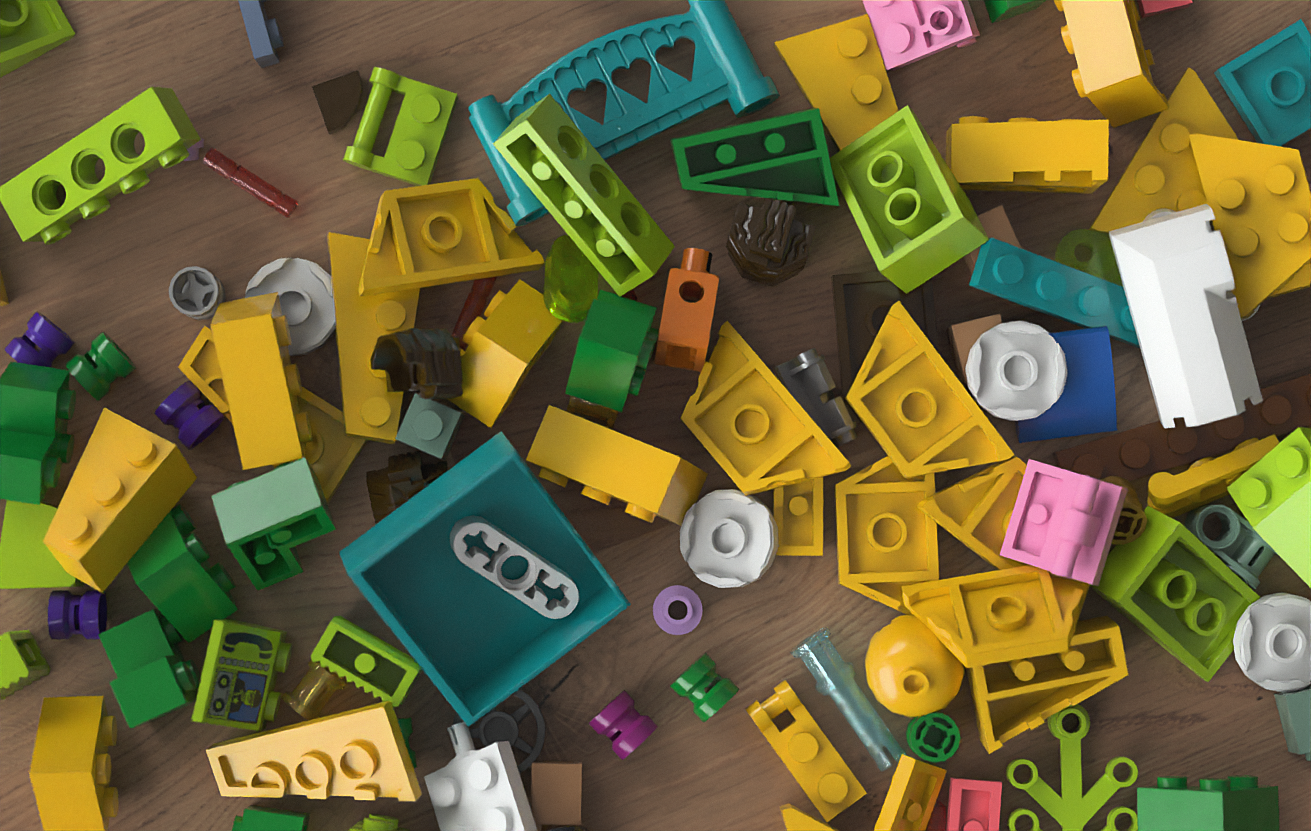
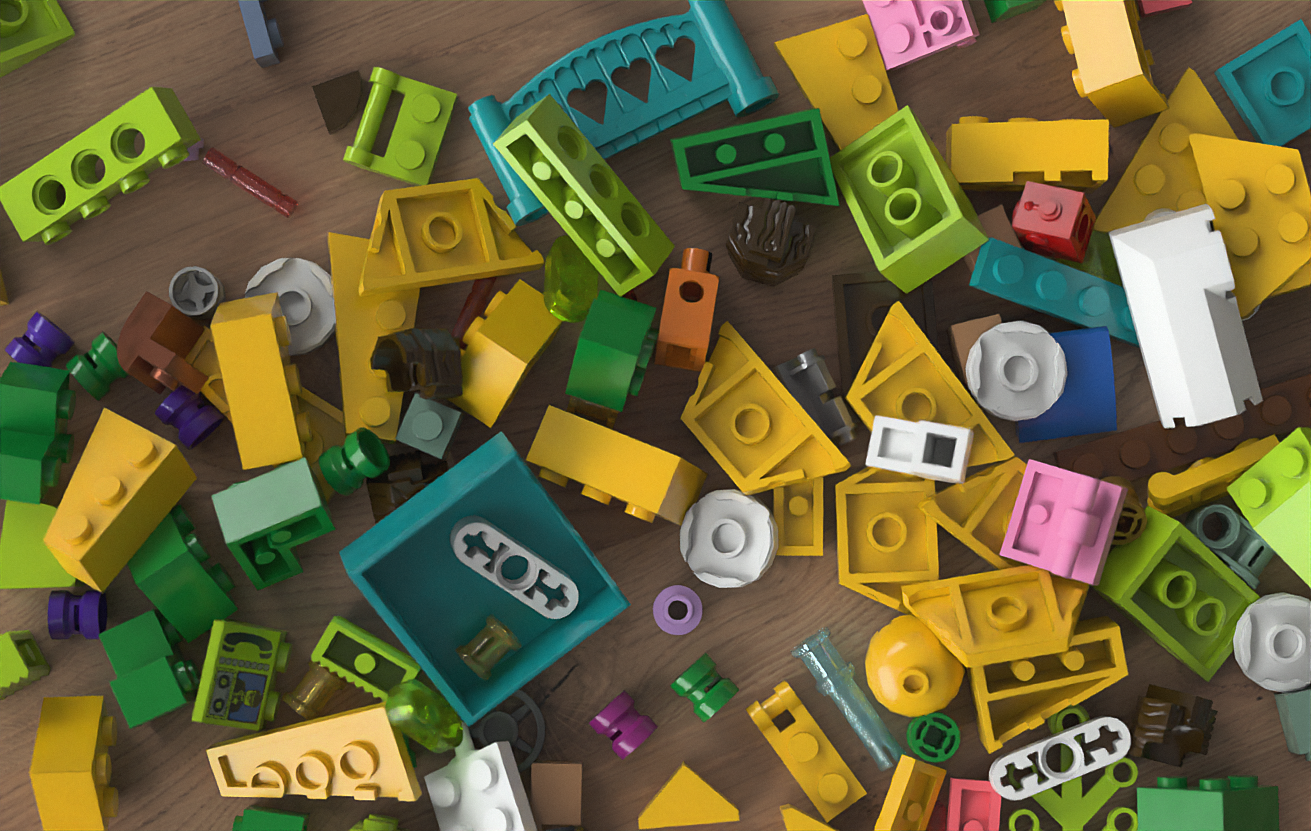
(156, 345): none -> copper brick
(354, 461): none -> green wheel
(424, 716): none -> clear neon green plate
(488, 647): none -> clear yellow bush
(687, 801): none -> yellow slope
(920, 449): none -> white brick
(1054, 221): none -> head
(1099, 755): none -> white beam
(1171, 725): none -> dark brown hair

